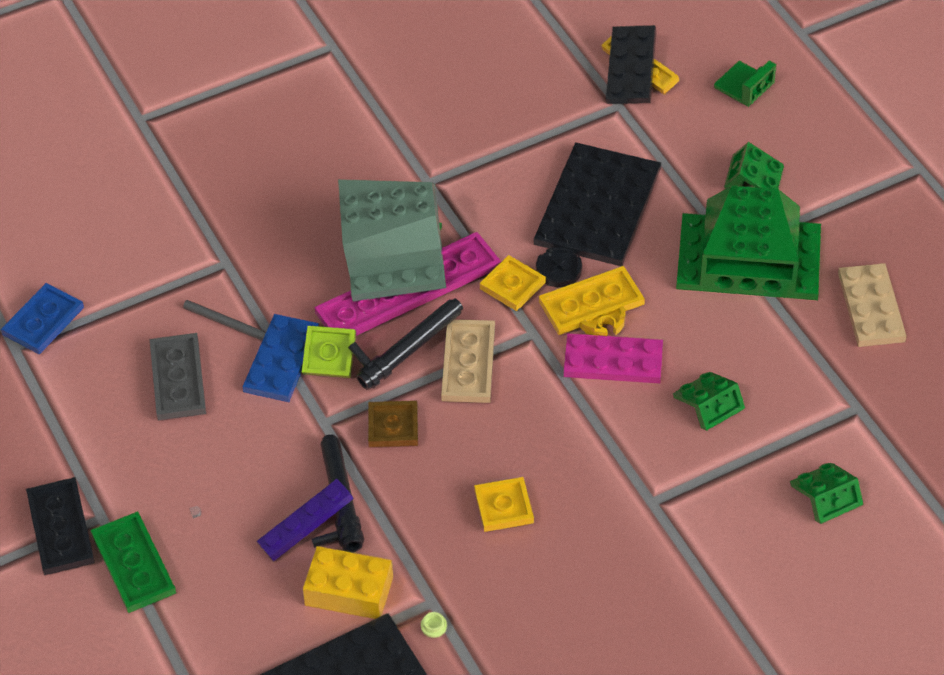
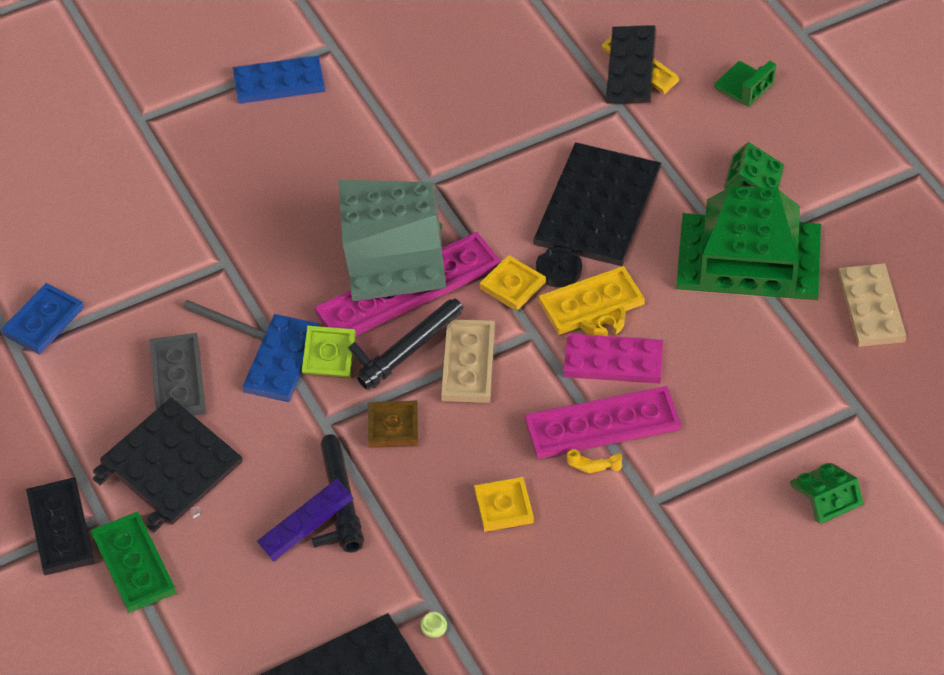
(169, 462): none -> black plate
(278, 79): none -> blue plate
(348, 582): yellow brick -> none
(590, 466): none -> yellow arm
(602, 422): none -> dark pink plate
(712, 397): green bracket -> none

